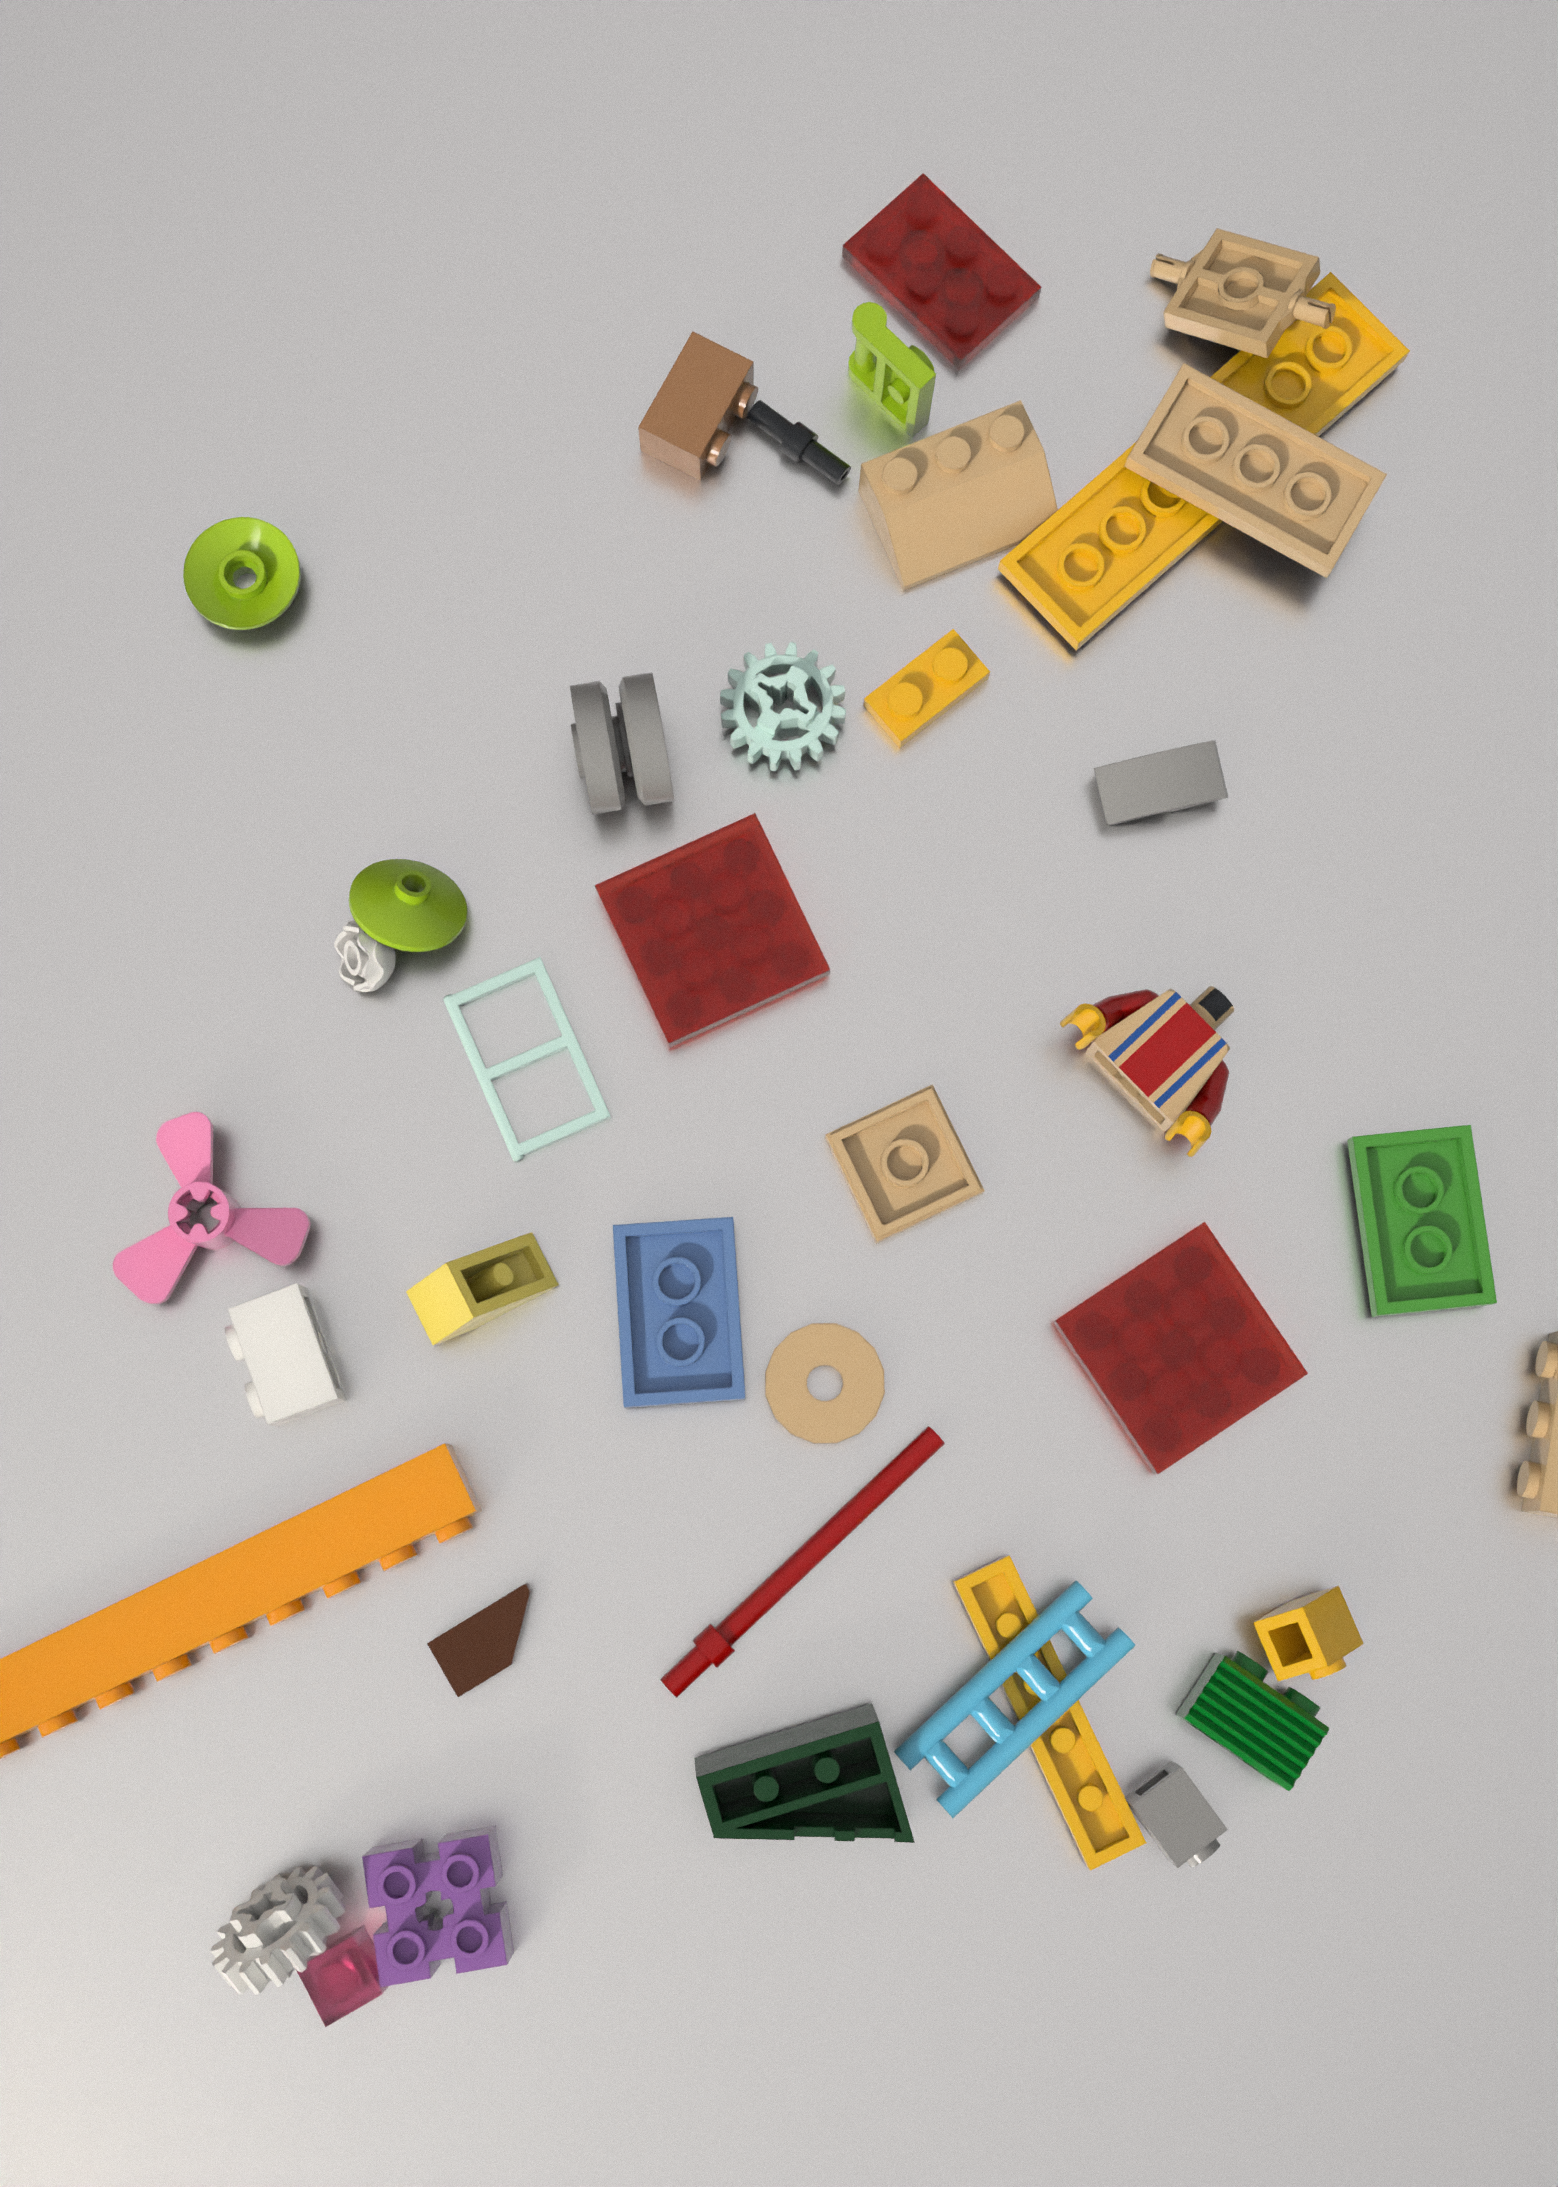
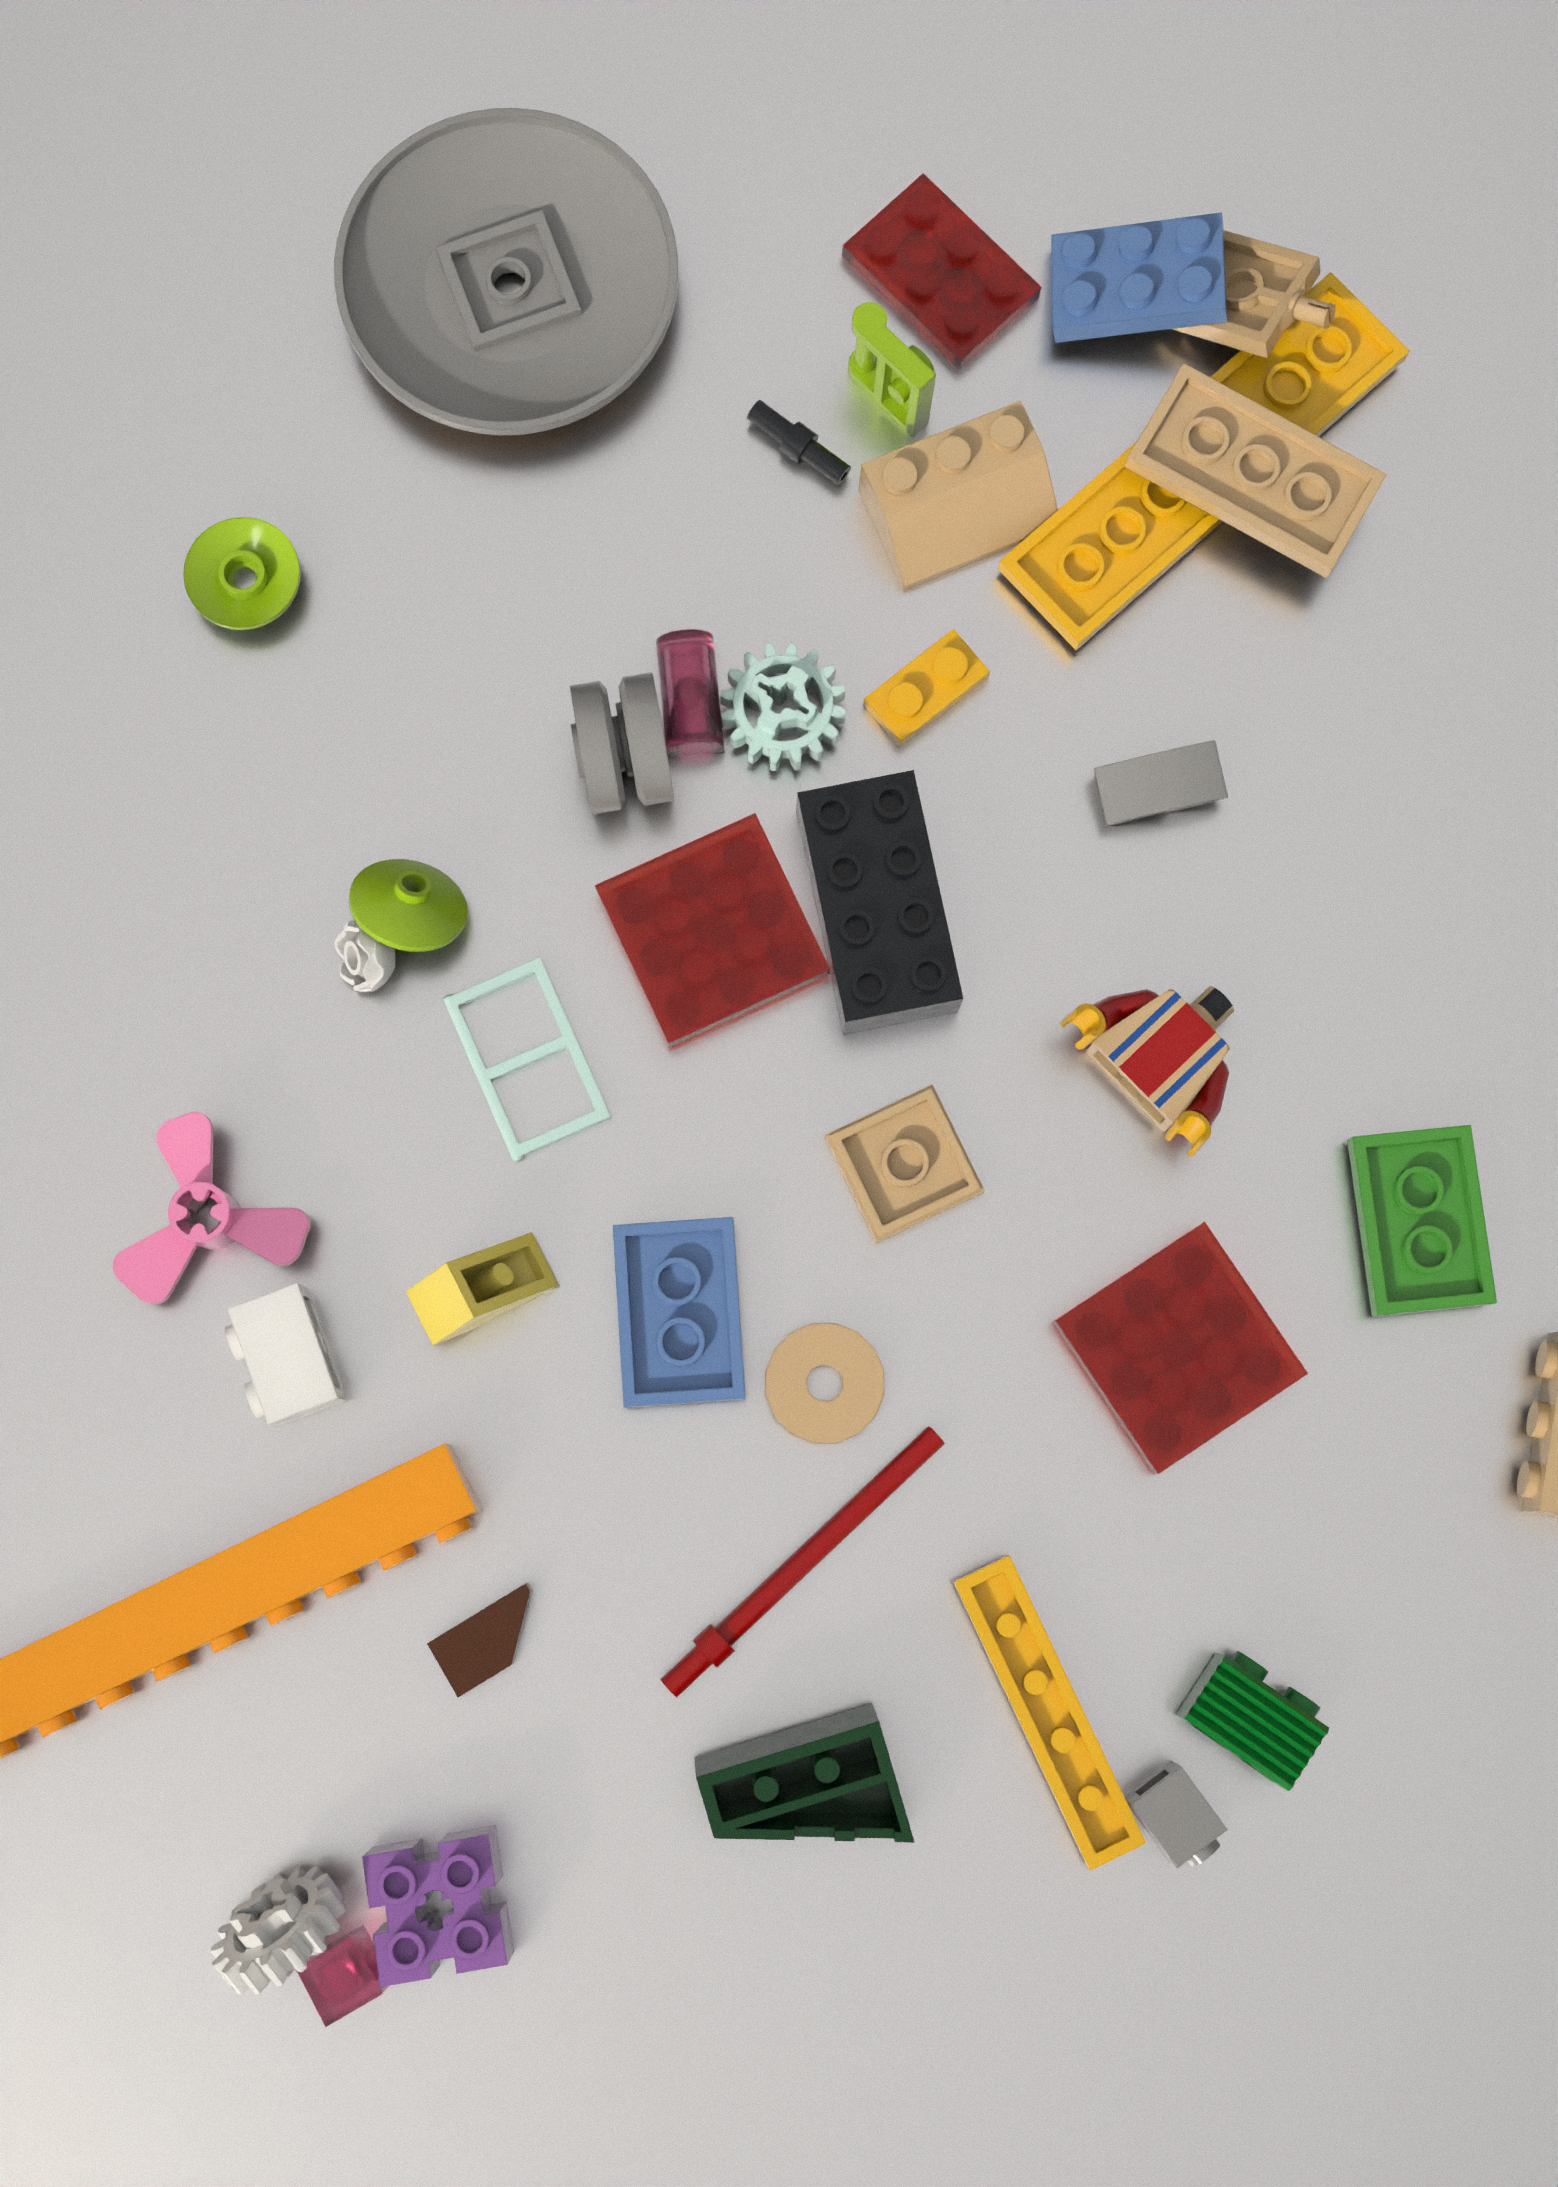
(492, 200): none -> light grey dish
(689, 693): none -> clear pink brick
(698, 406): medium nougat brick -> none
(878, 902): none -> black brick
(975, 1701): medium azure bar -> none
(1138, 278): none -> medium blue plate
(1309, 1635): yellow brick -> none

